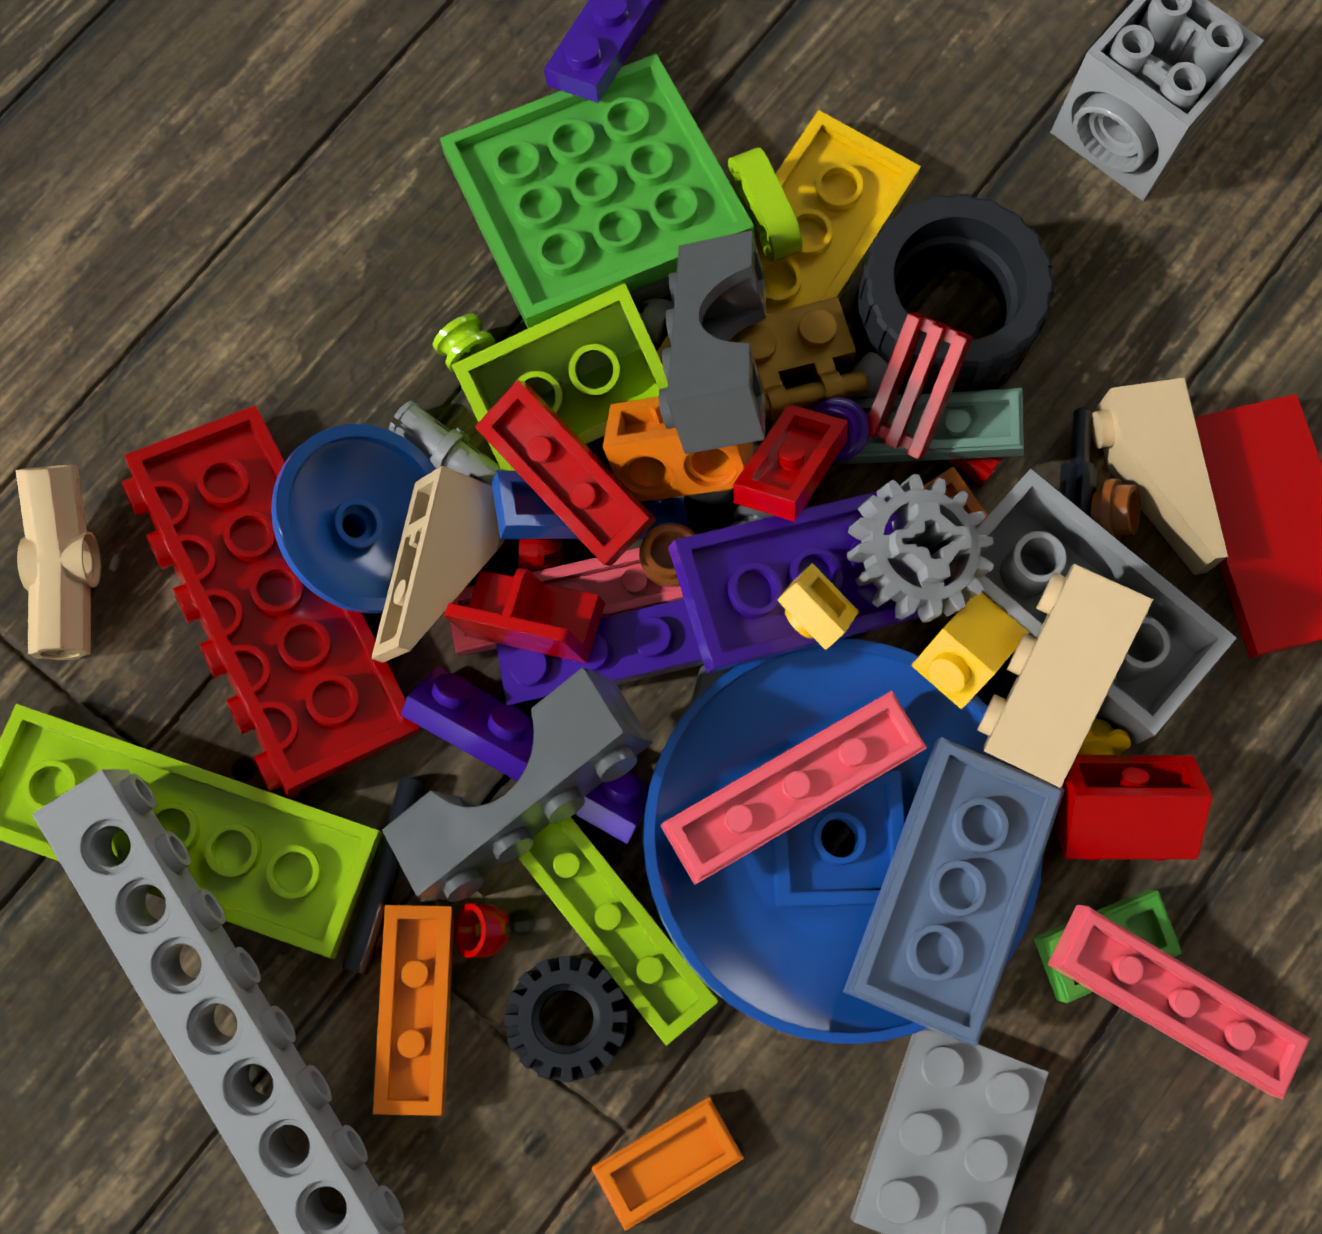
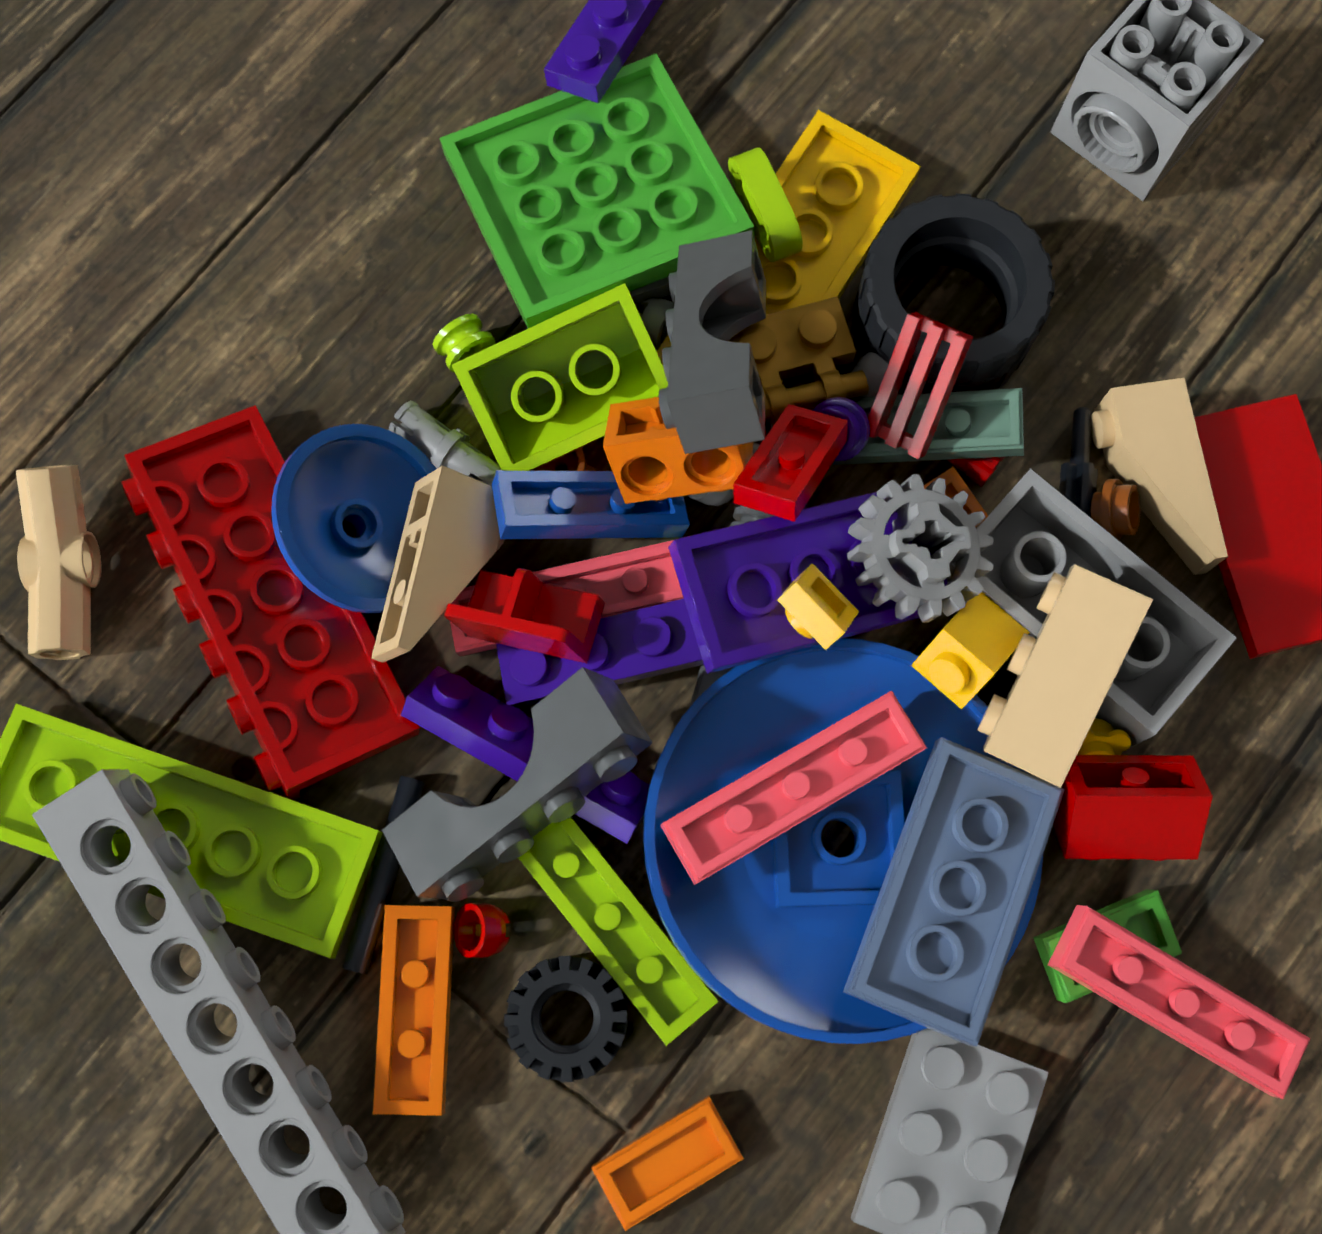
(539, 553): red hinge -> none
(565, 473): red plate -> none
(655, 554): dark orange plate -> none

